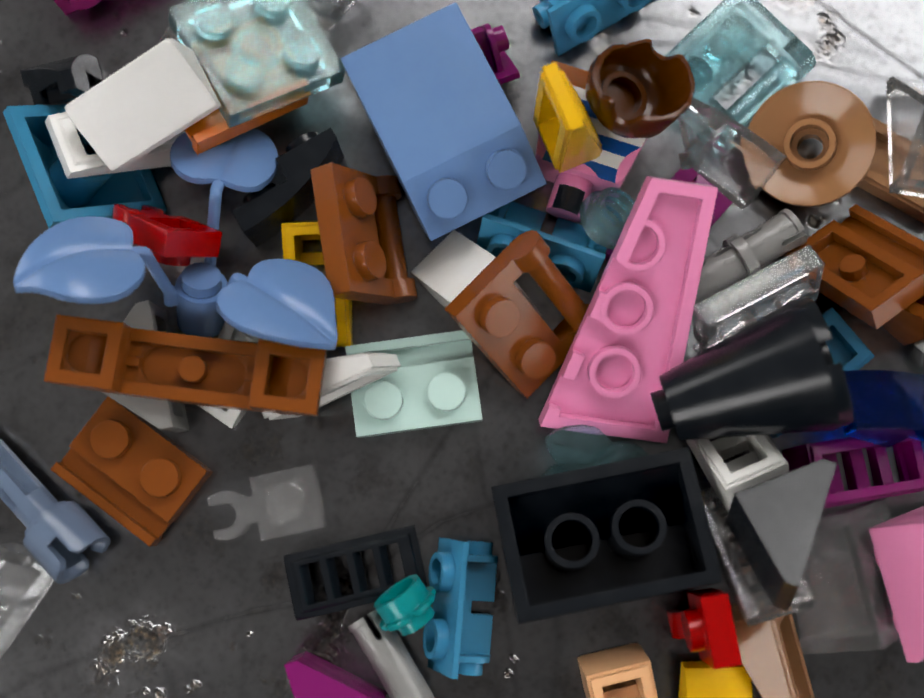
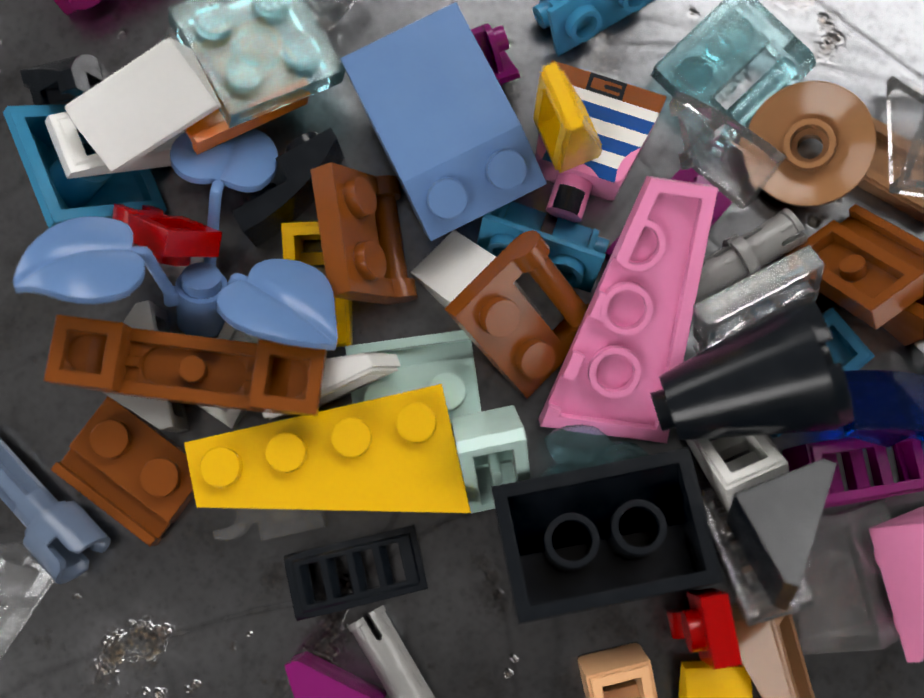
(353, 457): none -> yellow wing
(406, 606): teal plate -> none
(455, 637): dark azure hinge -> none
(490, 453): none -> light aqua slope
(605, 215): clear light blue plate -> none
(638, 89): reddish brown hair -> none

